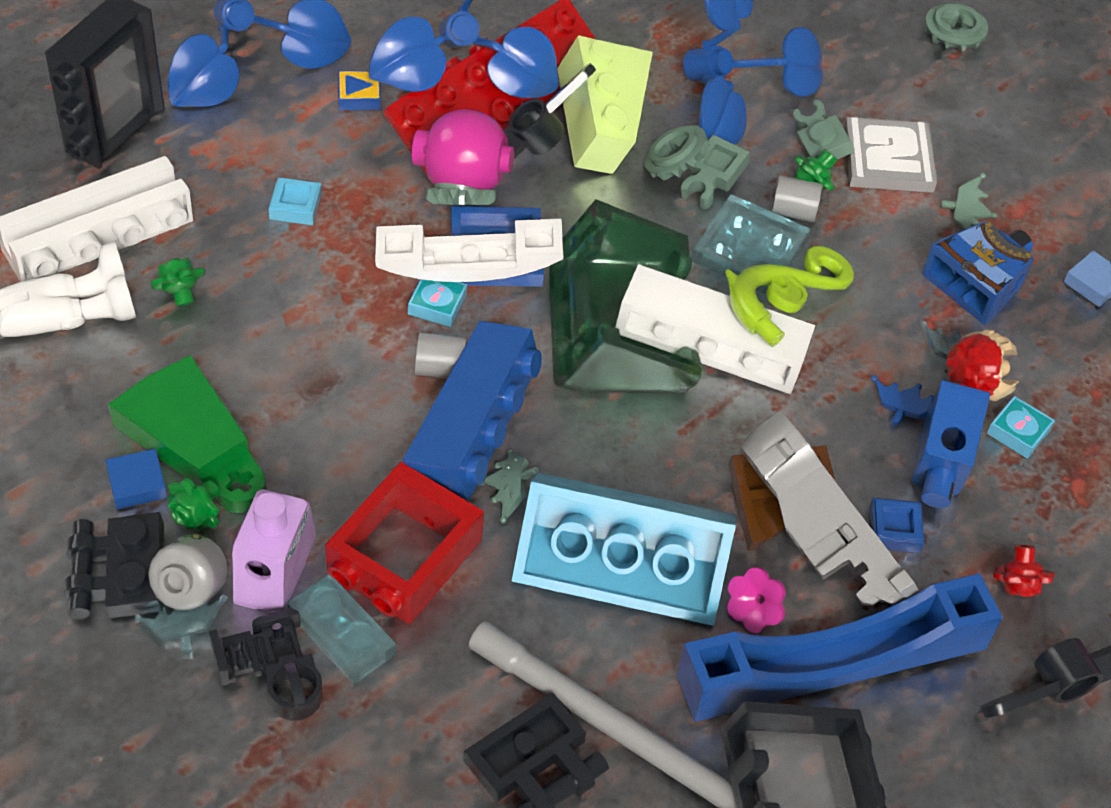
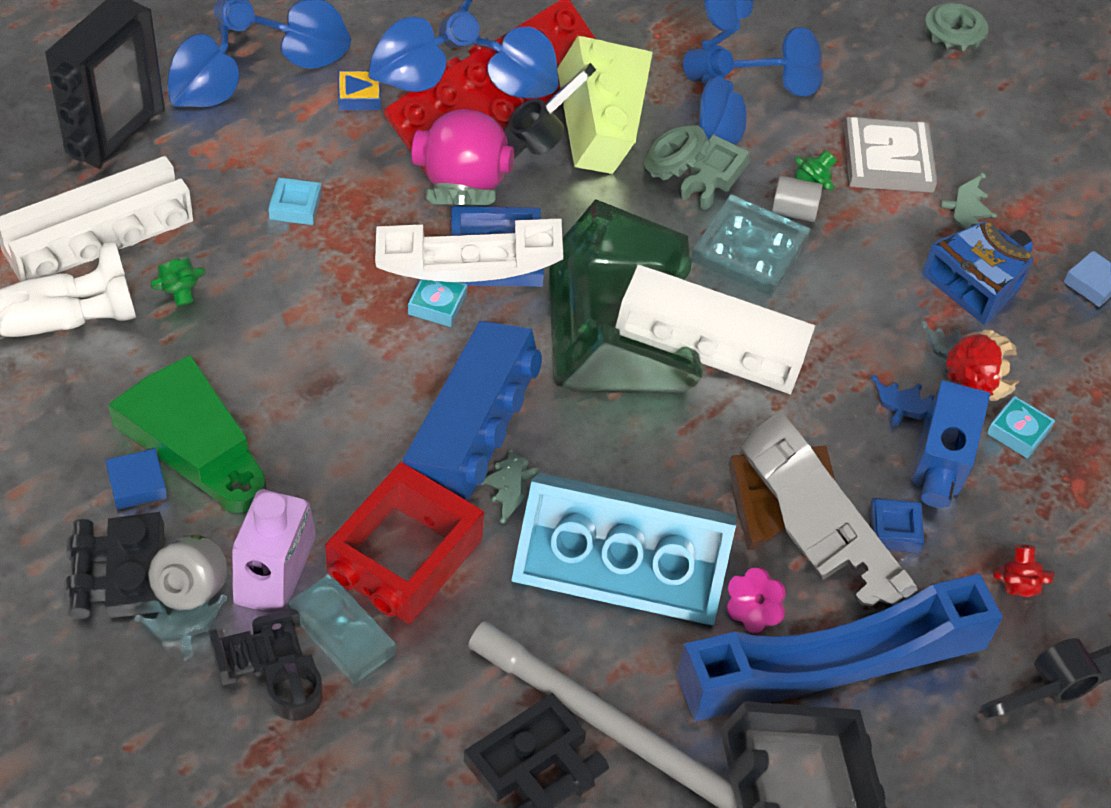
(194, 504): green plant -> none
(437, 354): light grey beam -> none
(785, 289): lime plant -> none
(822, 133): sand green plate -> none

